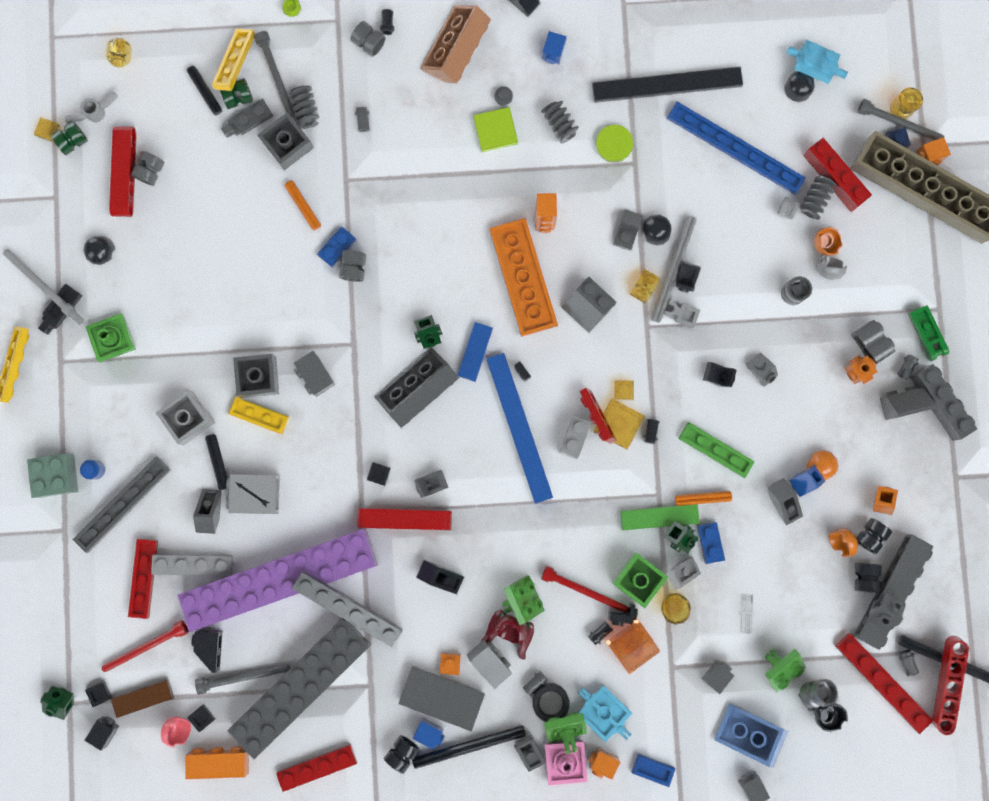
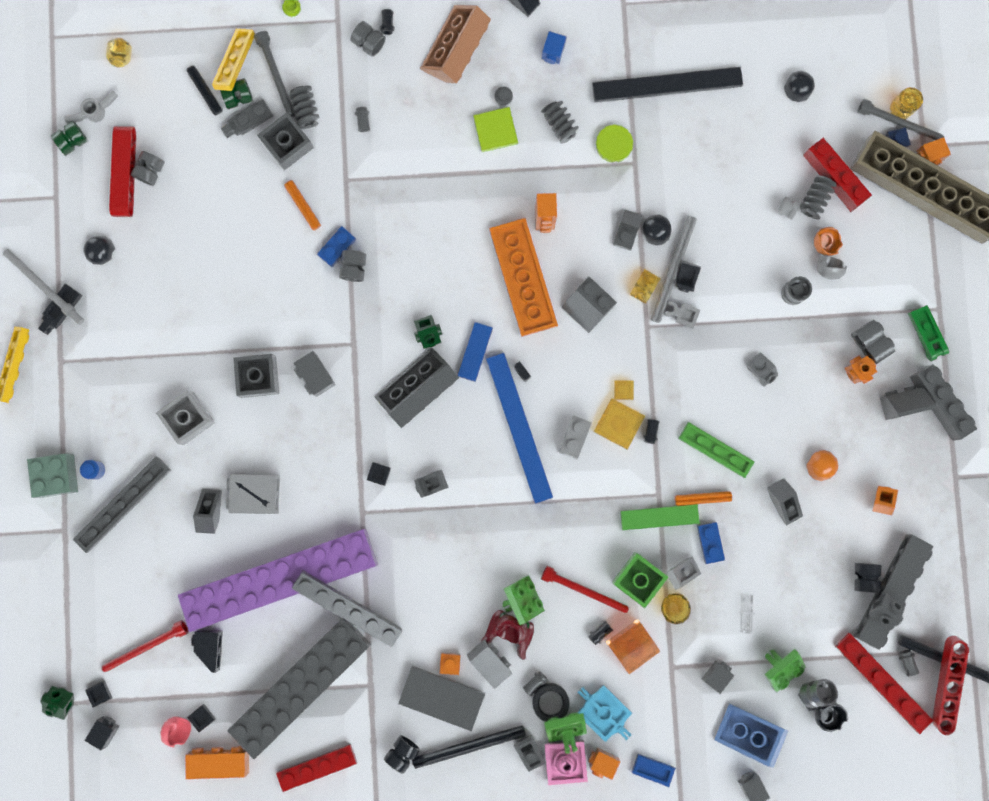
(45, 129): clear yellow tile -> none
(110, 338): bright green plate -> none
(142, 579): red plate -> none
(142, 698): reddish brown tile -> none
(191, 565): light grey plate -> none
(203, 685): dark grey piece -> none
(217, 461): black axle -> none
(258, 415): yellow tile -> none
(404, 519): red beam -> none
(429, 734): blue brick -> none
(439, 577): black slope -> none
(597, 416): red plate -> none
(619, 618): black bracket -> none
(681, 537): dark green brick -> none
(719, 375): black bracket -> none
(736, 148): blue tile -> none
(807, 481): blue brick -> none
(817, 62): medium azure plate -> none
(844, 540): orange hair -> none
(874, 534): black wheel -> none
(908, 366): dark grey pin -> none

